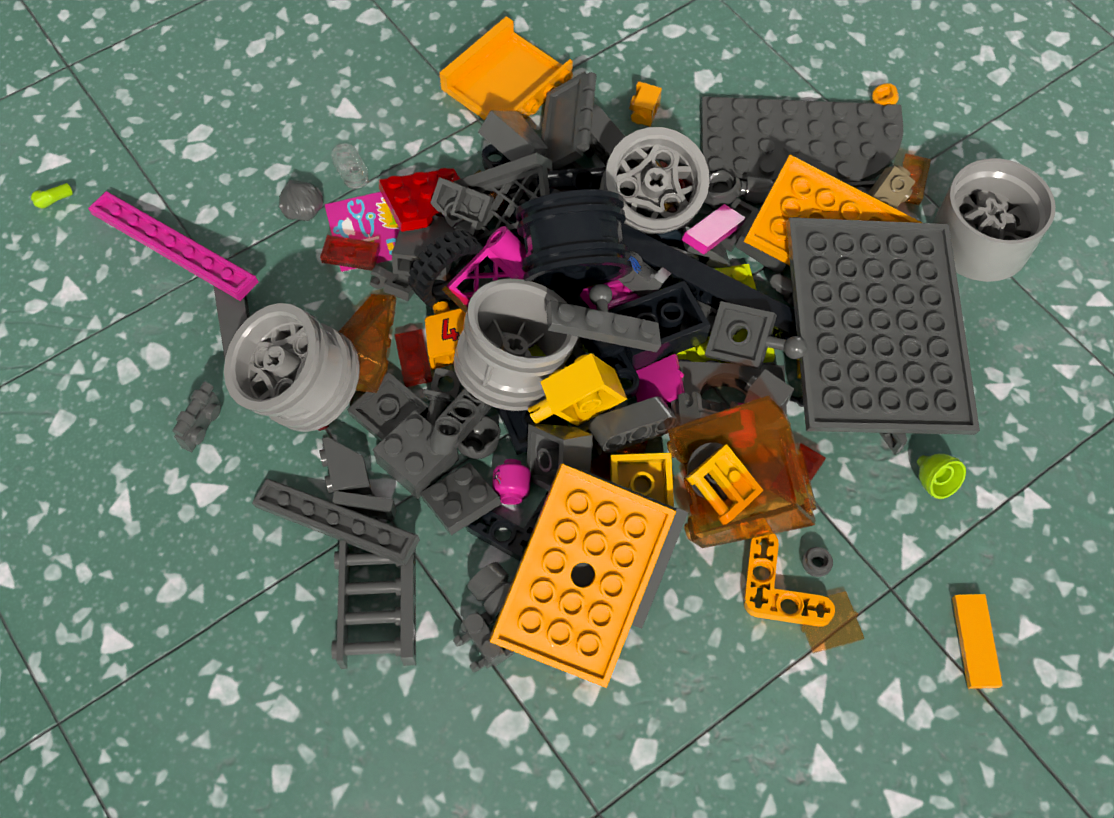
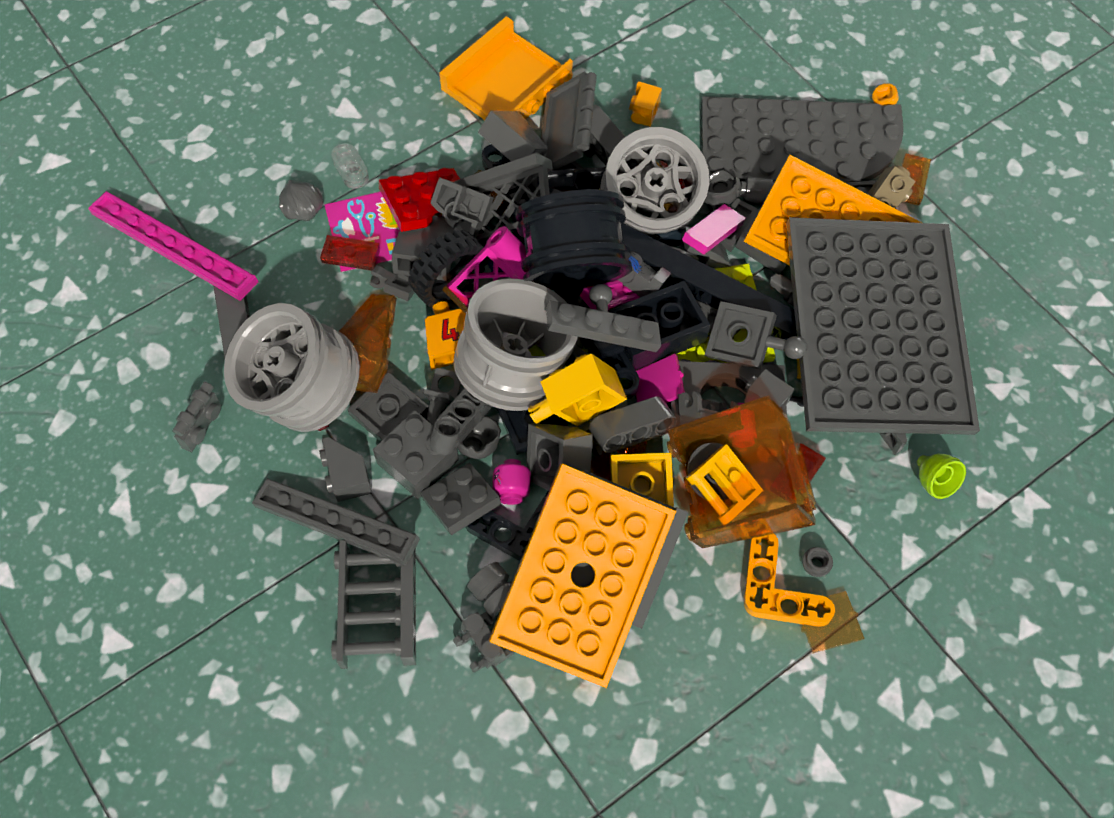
(45, 198): lime arm -> none
(367, 505): dark grey tile -> none
(413, 358): clear red plate -> none
(976, 641): light orange tile -> none
(1009, 206): light grey wheel -> none

